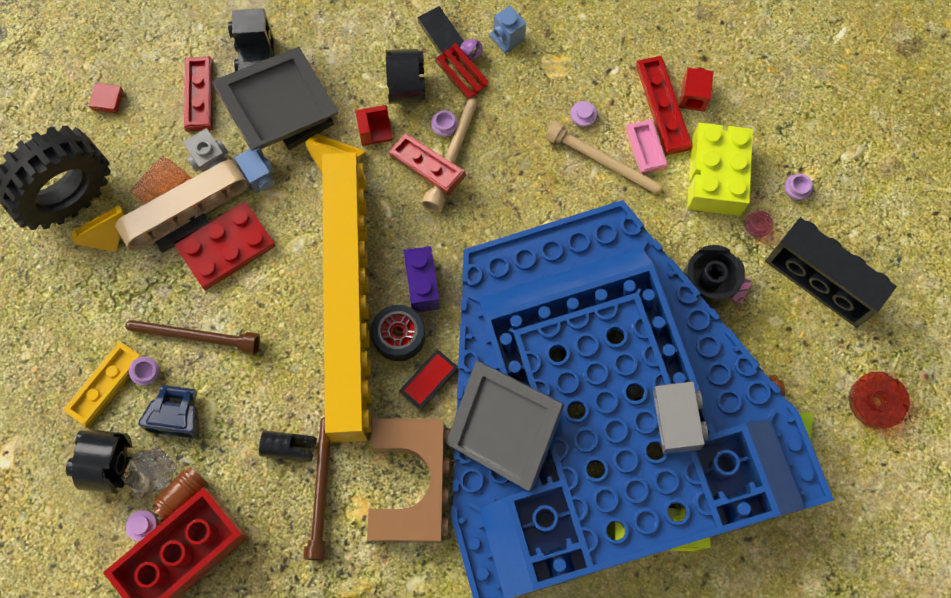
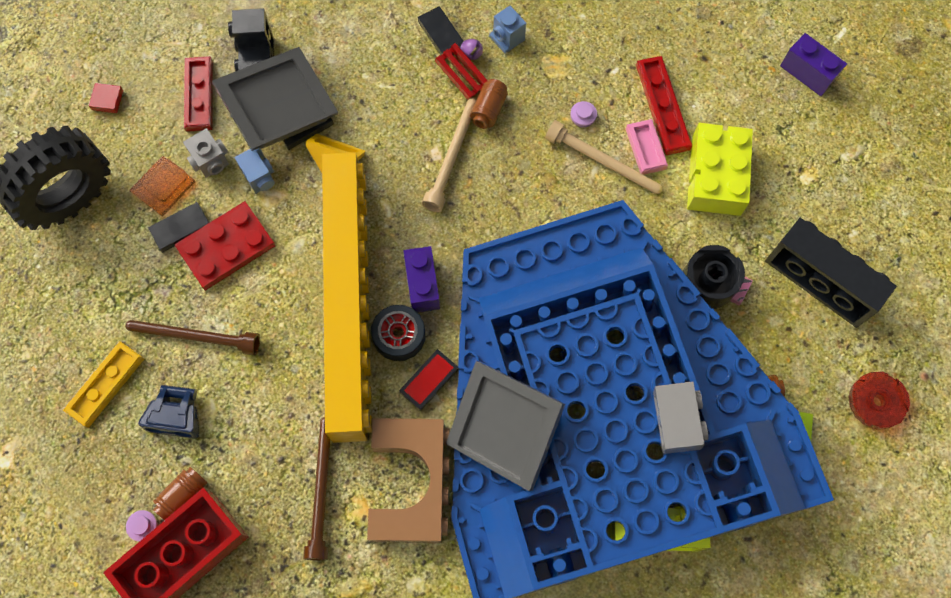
(99, 460): black brick -> none
(100, 231): yellow slope -> none
(144, 371): lavender plate -> none
(149, 472): clear brick -> none
(178, 205): tan beam -> none
(281, 444): black hinge -> none
(374, 125): red panel -> none
(403, 76): black brick -> none
(427, 163): tile -> none
(444, 123): lavender plate -> none
(489, 104): none -> dark orange head
(696, 89): red brick -> none
(758, 224): clear pink plate -> none
(798, 186): lavender plate -> none
(813, 64): none -> dark purple brick

